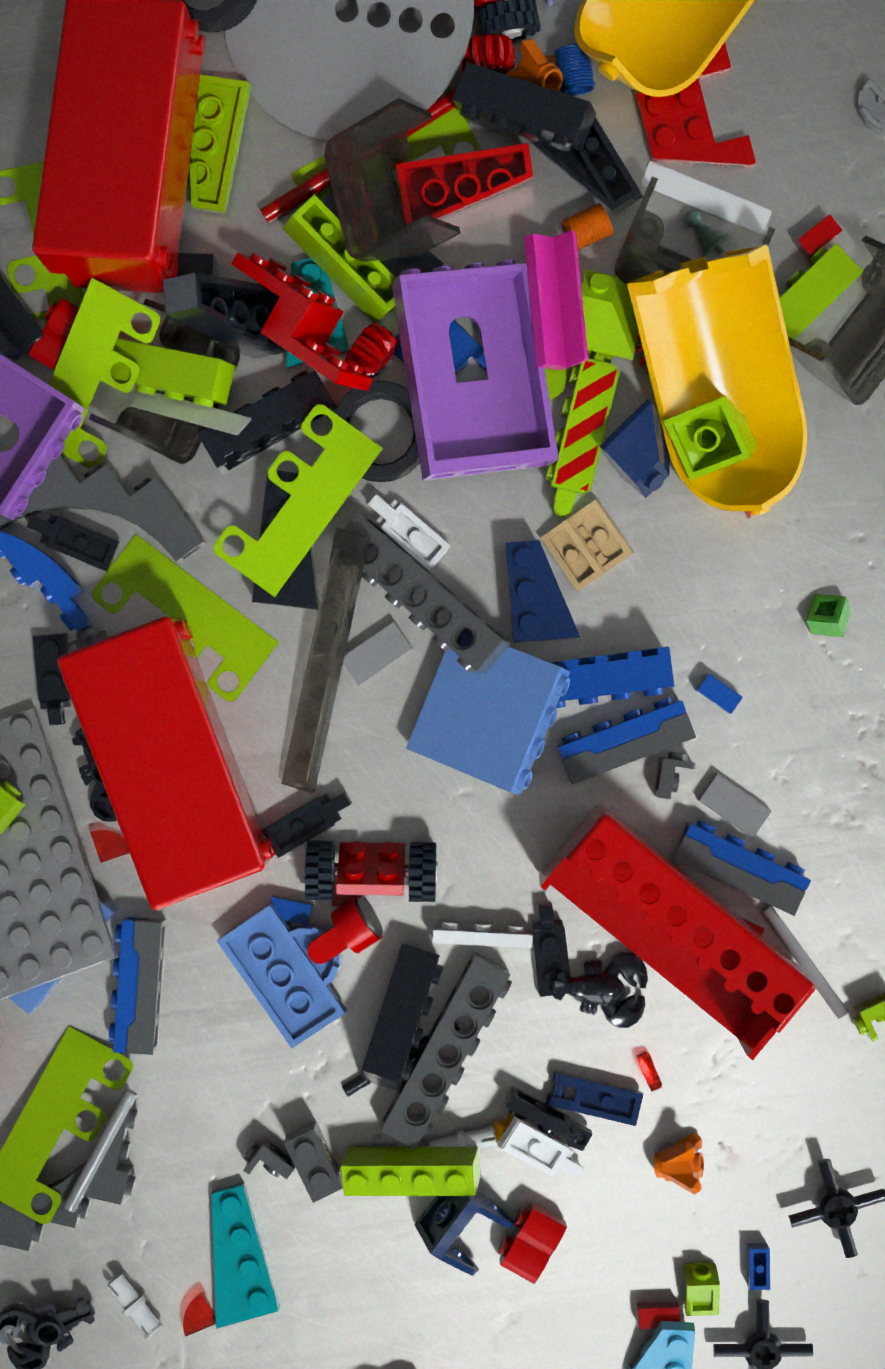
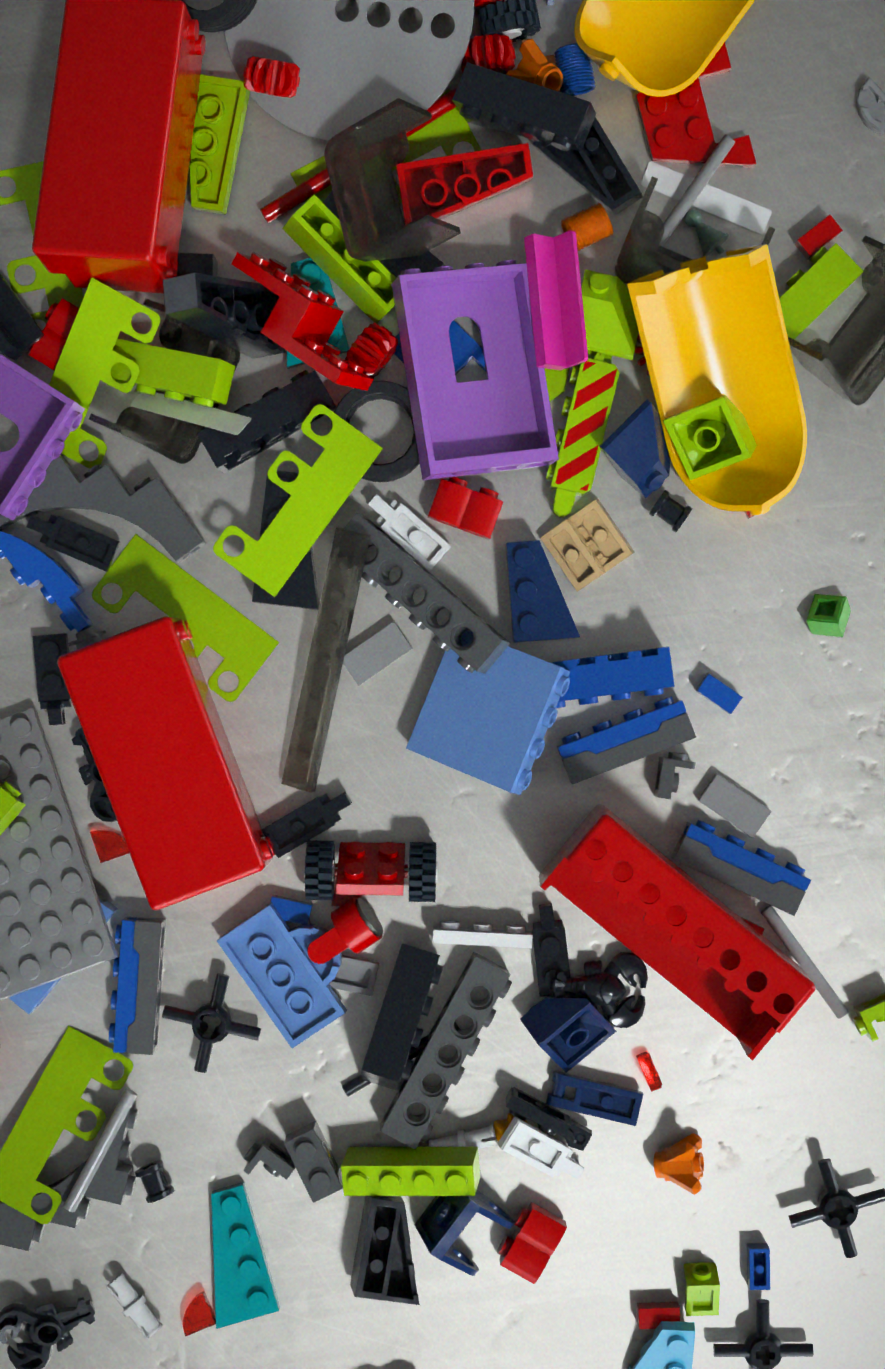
(154, 1181): none -> black bush
(214, 1009): none -> black bar
(271, 76): none -> red gear
(356, 975): none -> light grey tile
(383, 1253): none -> black wedge
(466, 508): none -> red brick
(567, 1029): none -> dark blue slope
(670, 511): none -> black bush
(696, 187): none -> light grey bar

